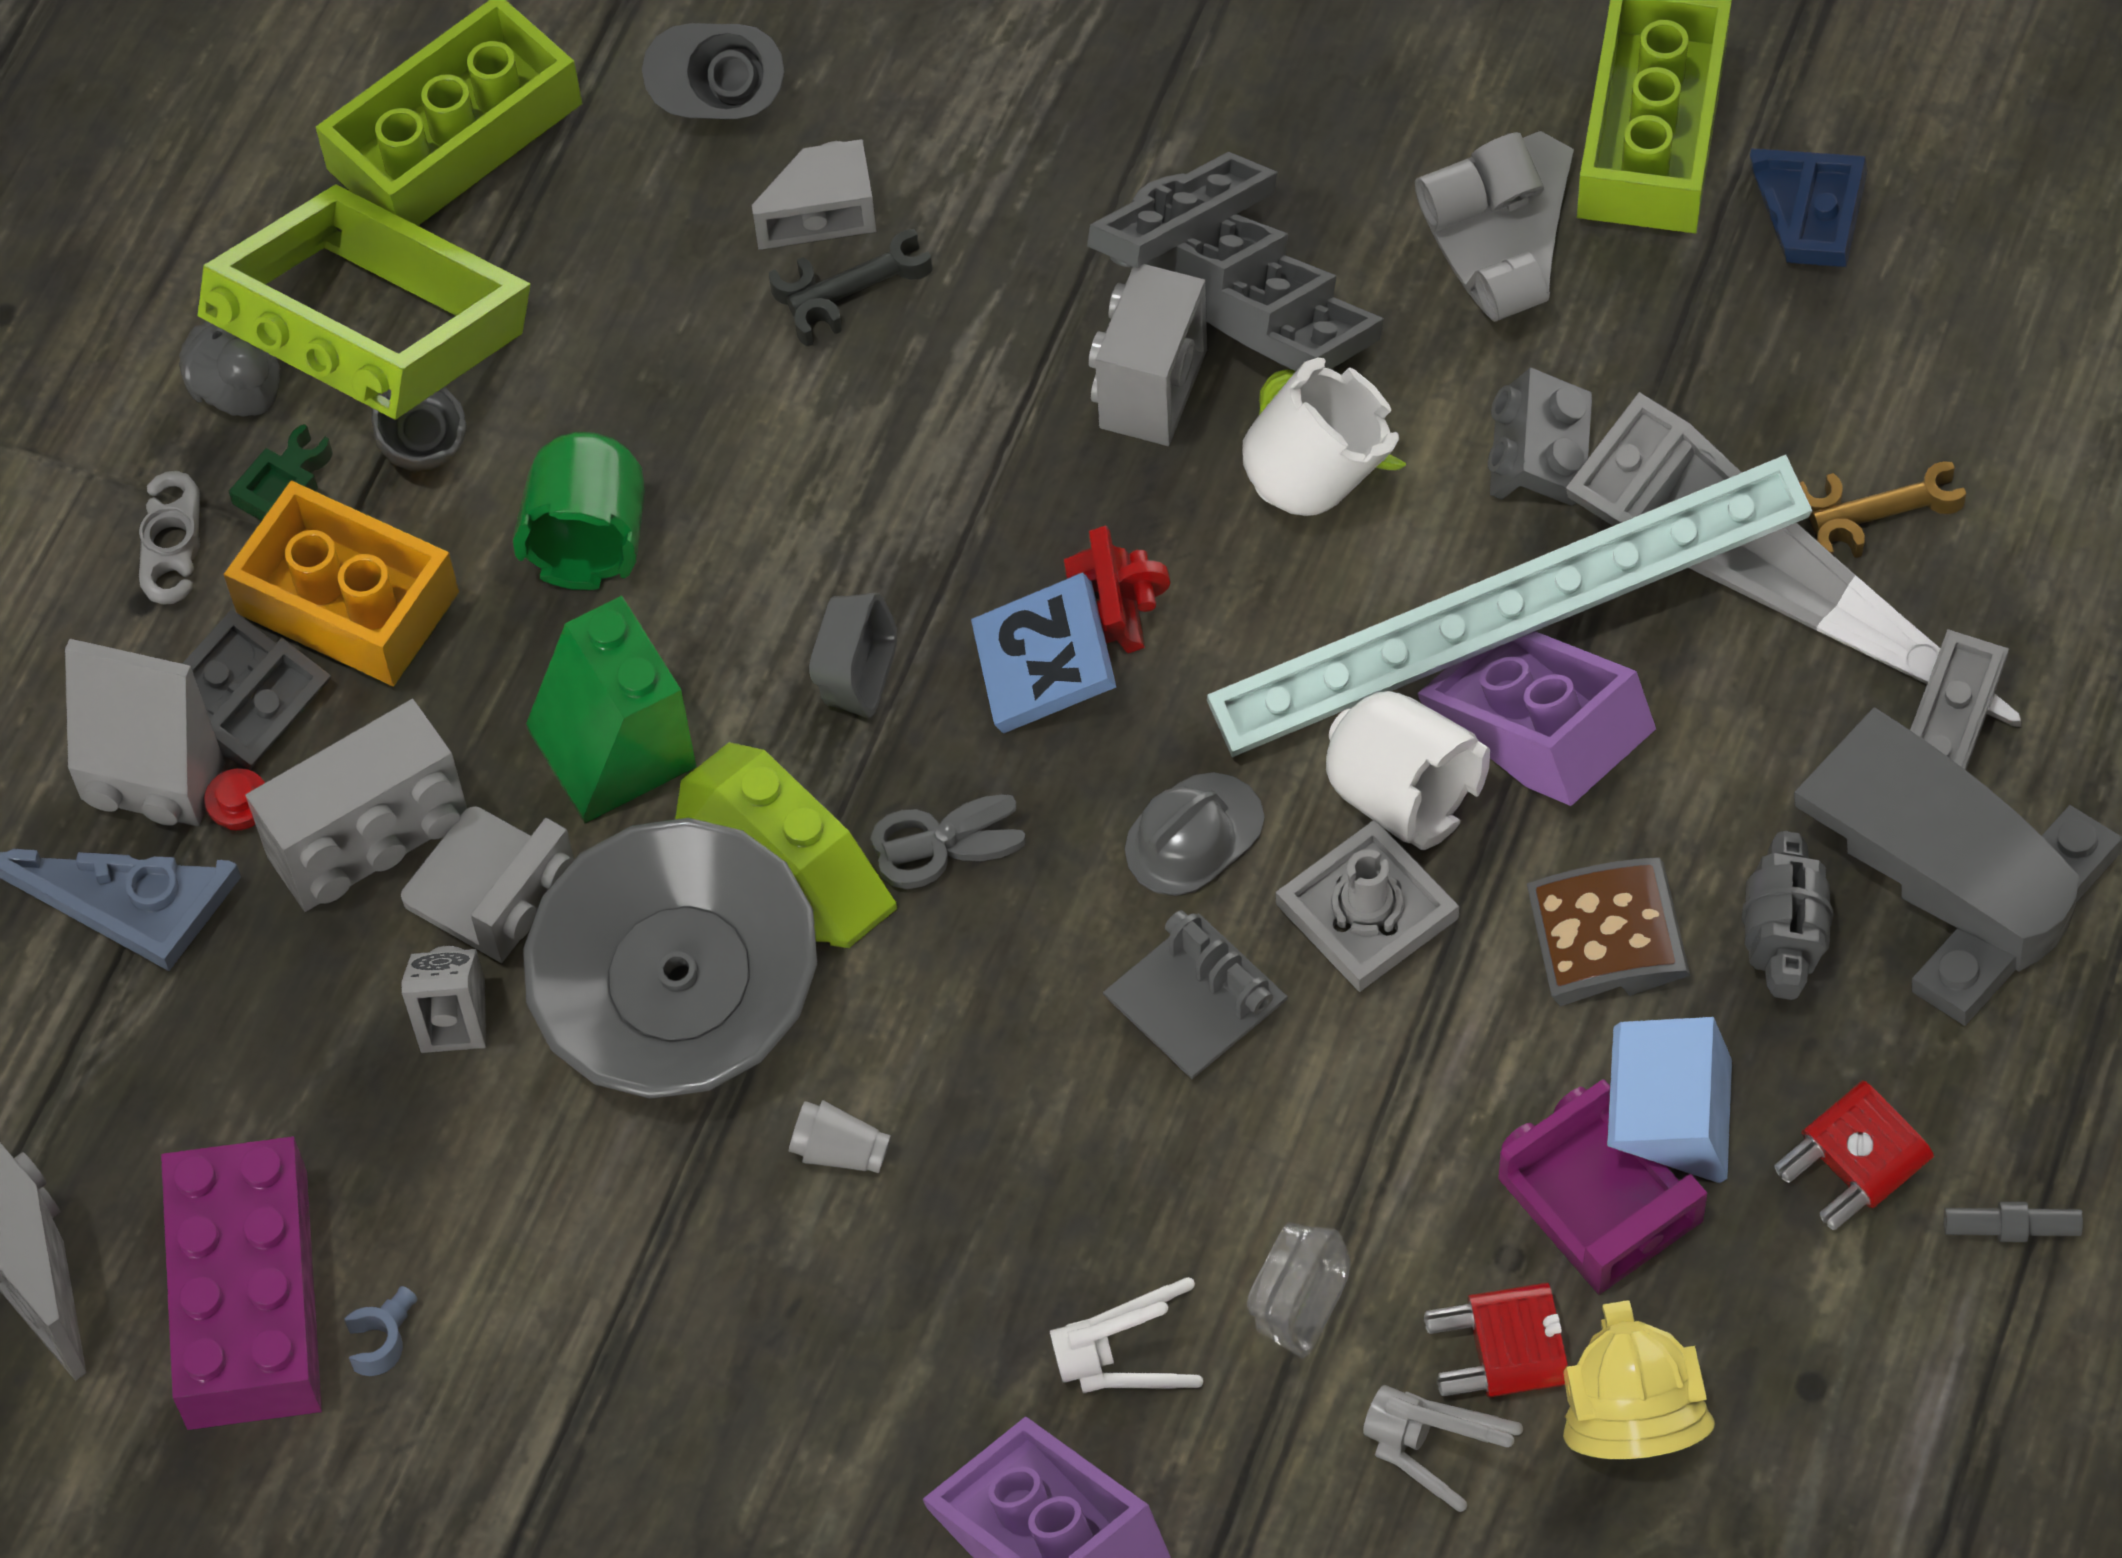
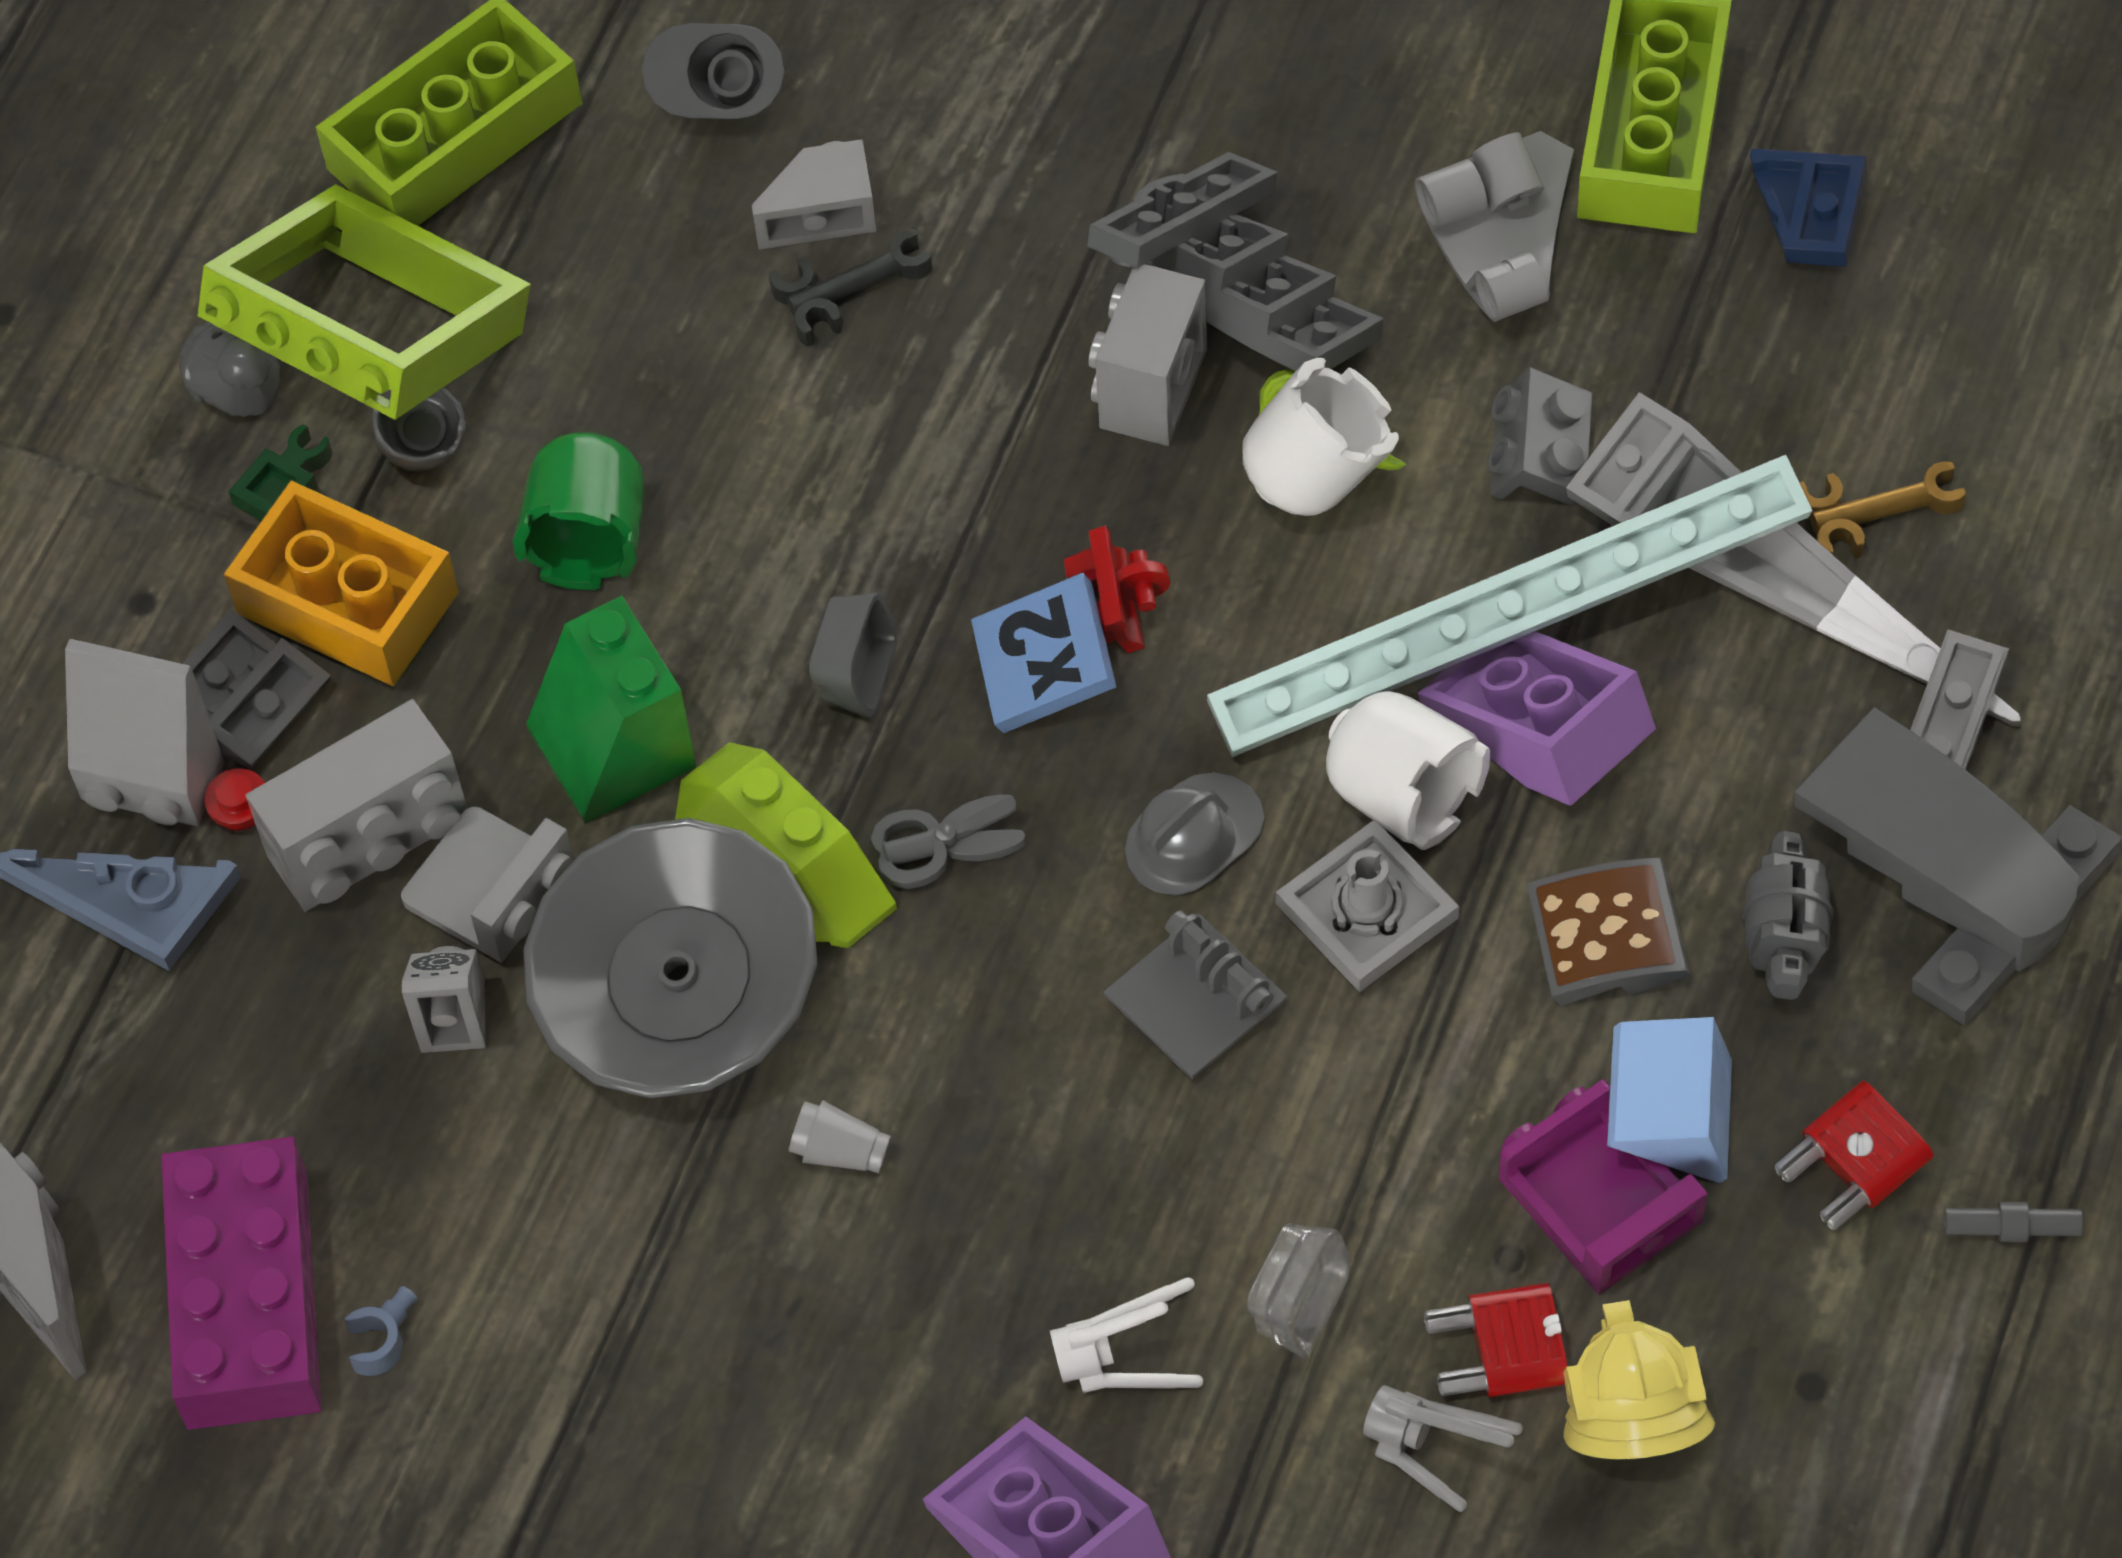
(158, 560): light grey piece -> none

